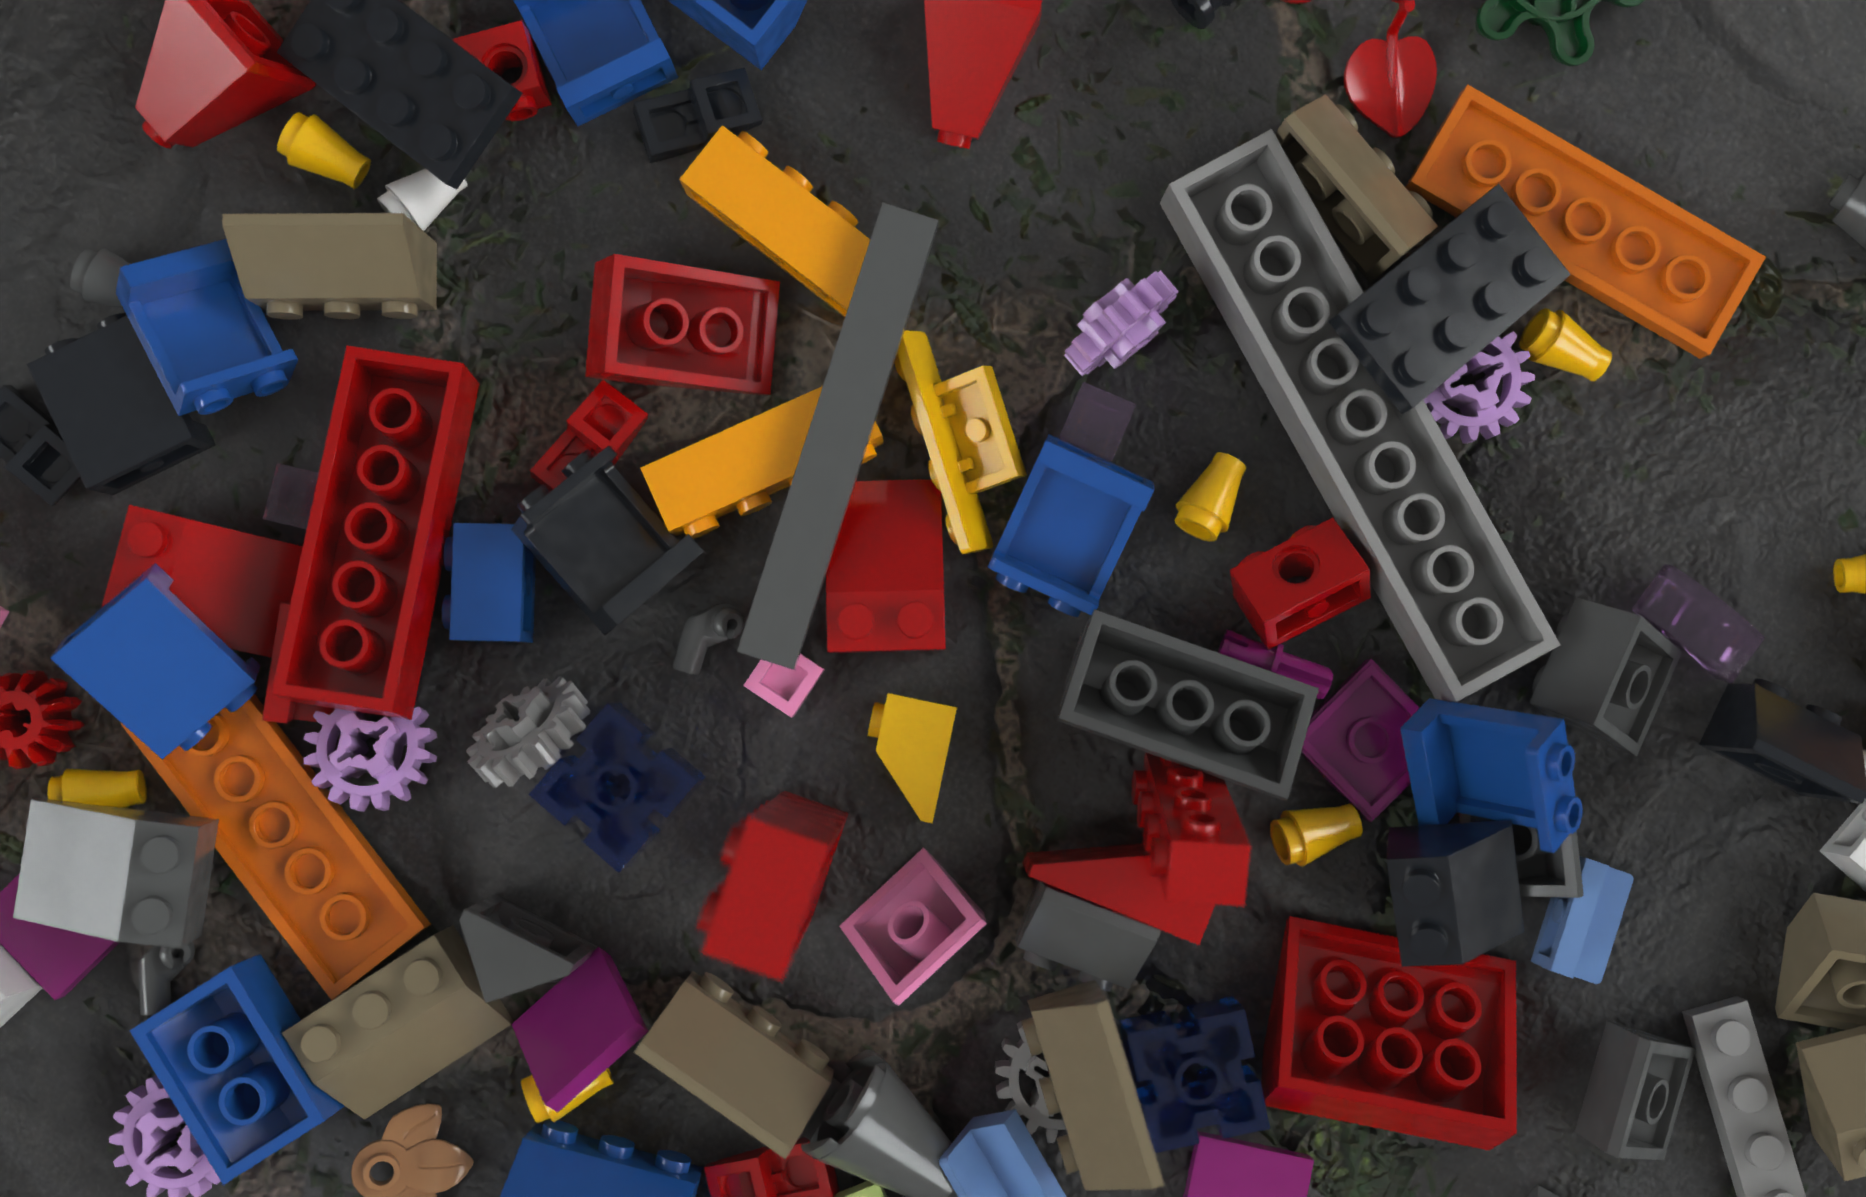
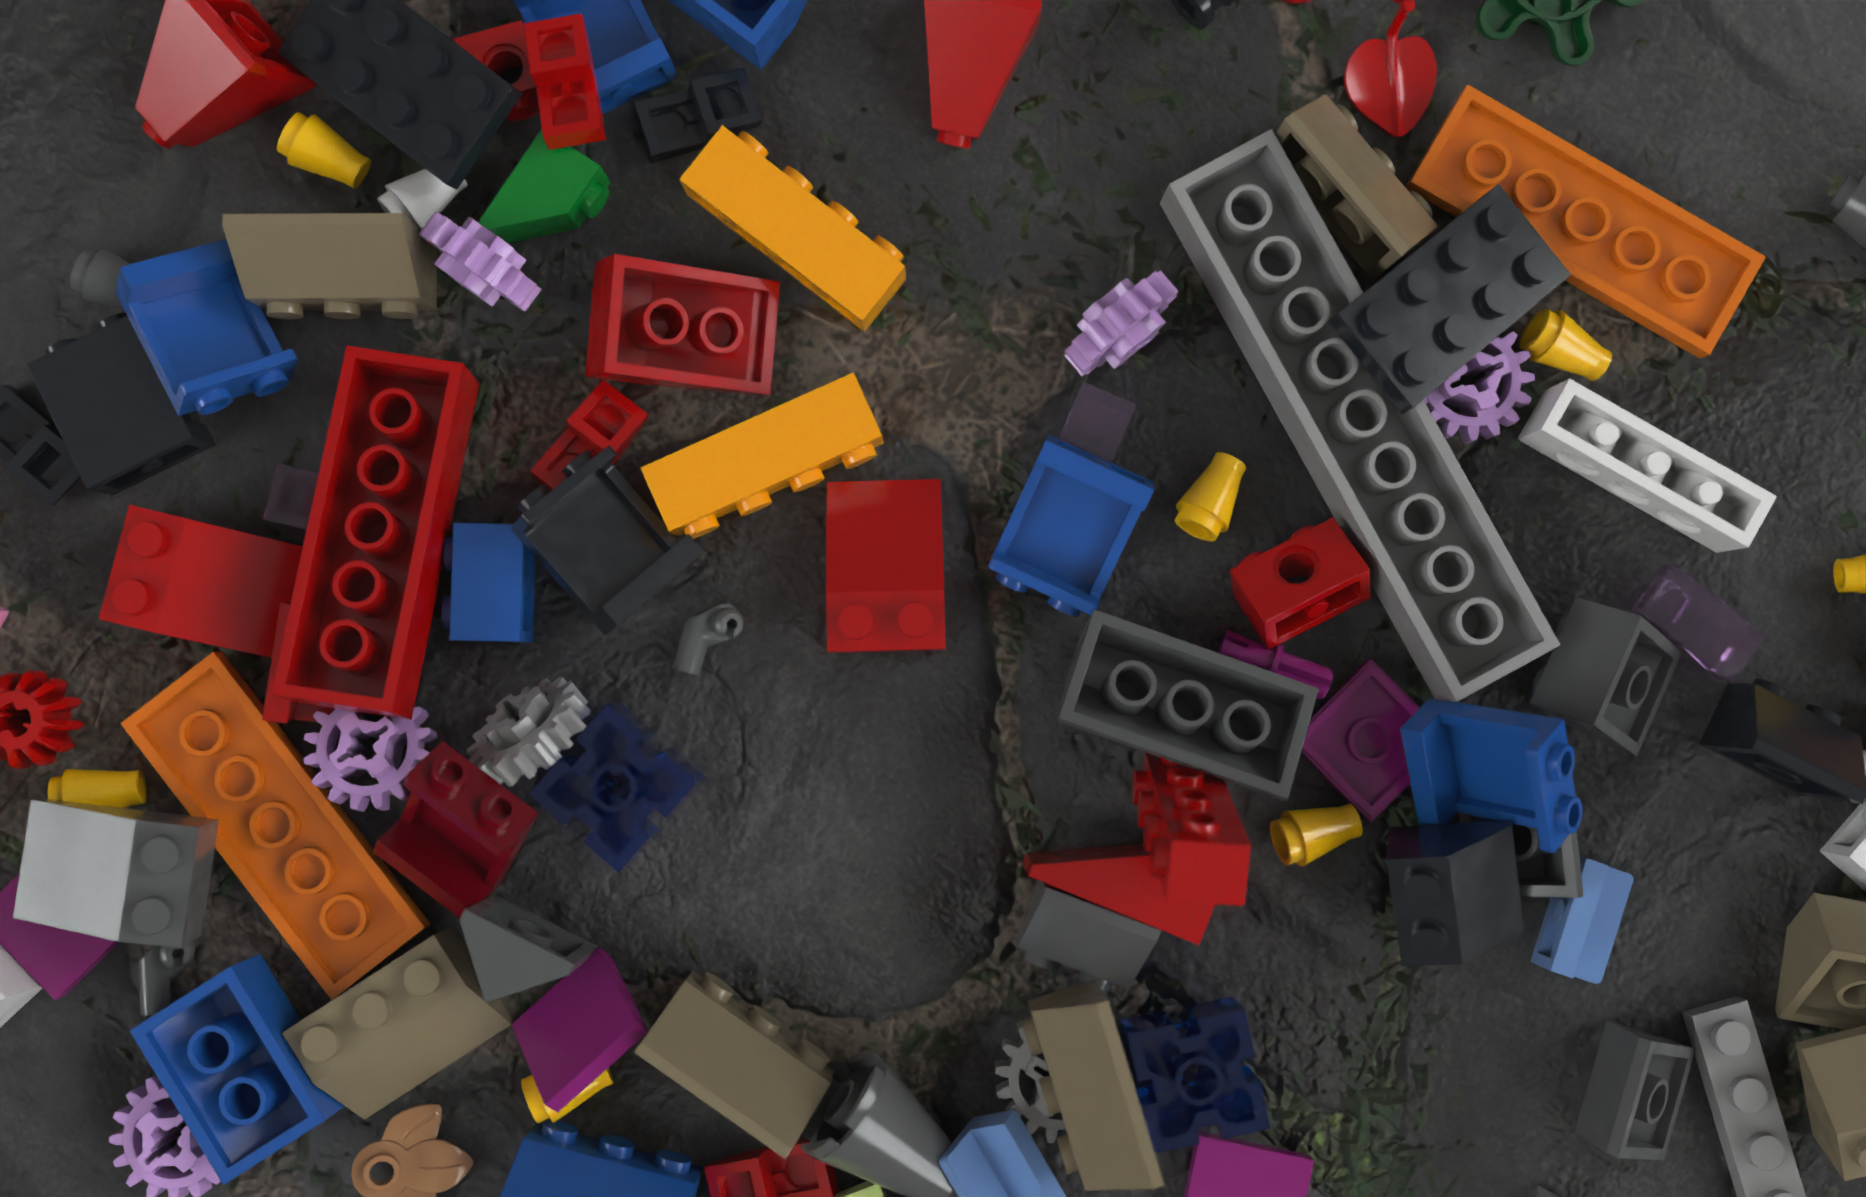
(156, 665): blue panel -> none
(455, 830): none -> dark red panel
(480, 261): none -> lavender gear
(547, 194): none -> green slope
(565, 81): none -> red slope
(773, 883): red brick -> none
(783, 686): bright pink plate -> none
(838, 436): dark grey tile -> none
(913, 925): bright pink slope -> none
(914, 747): yellow slope -> none
(964, 435): yellow bracket -> none
(1391, 1041): red slope -> none
(1646, 467): none -> white brick

